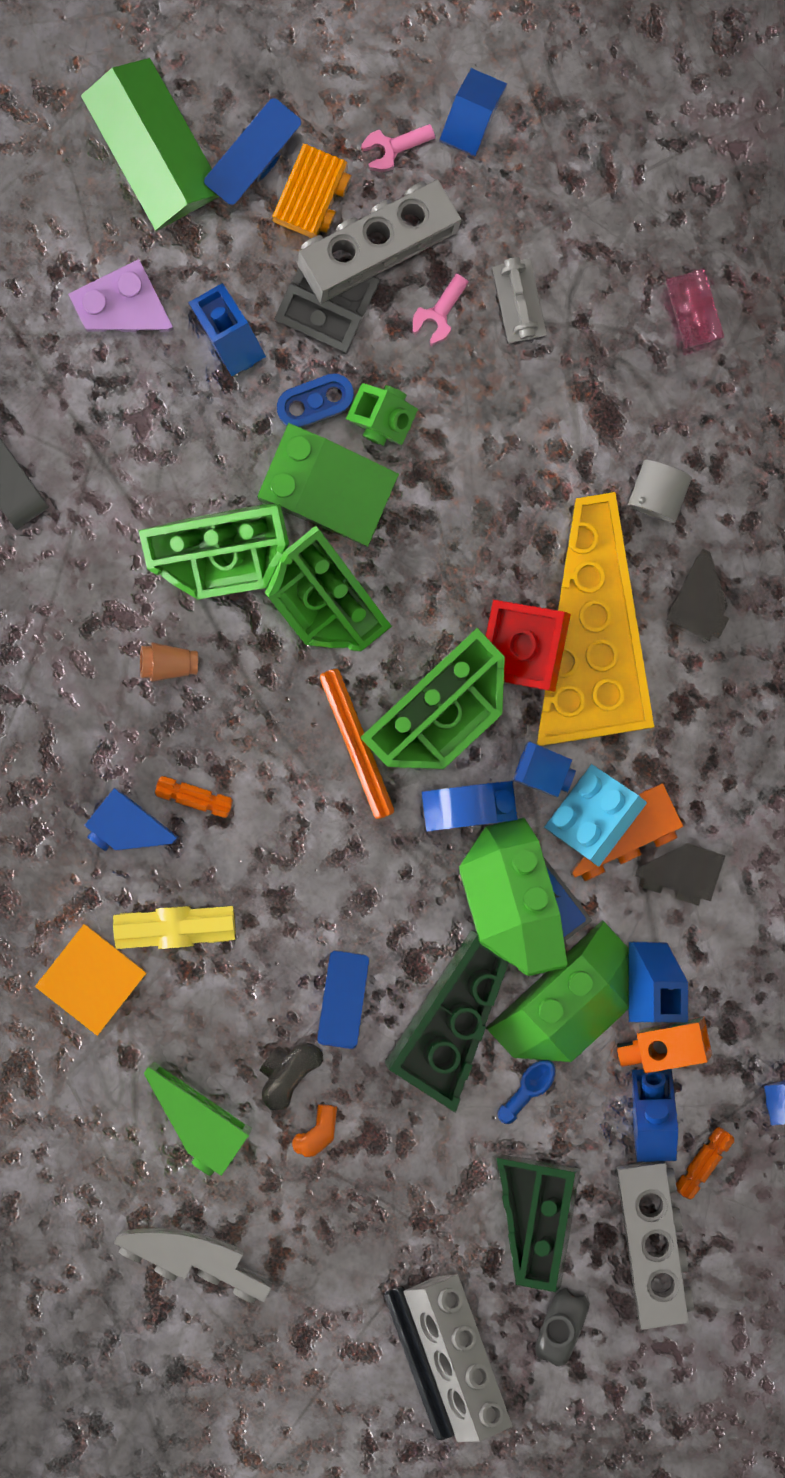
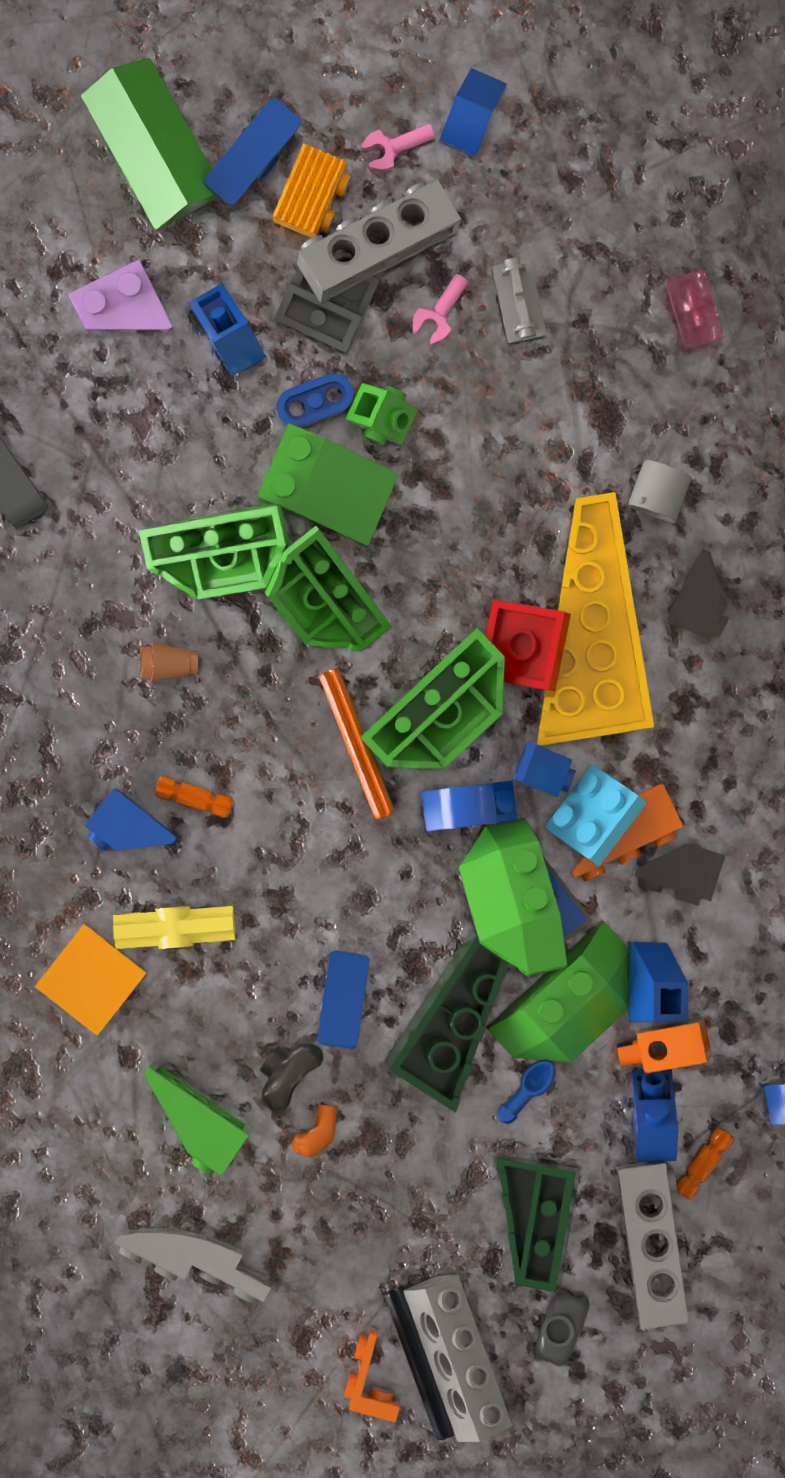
(378, 1401): none -> orange bracket

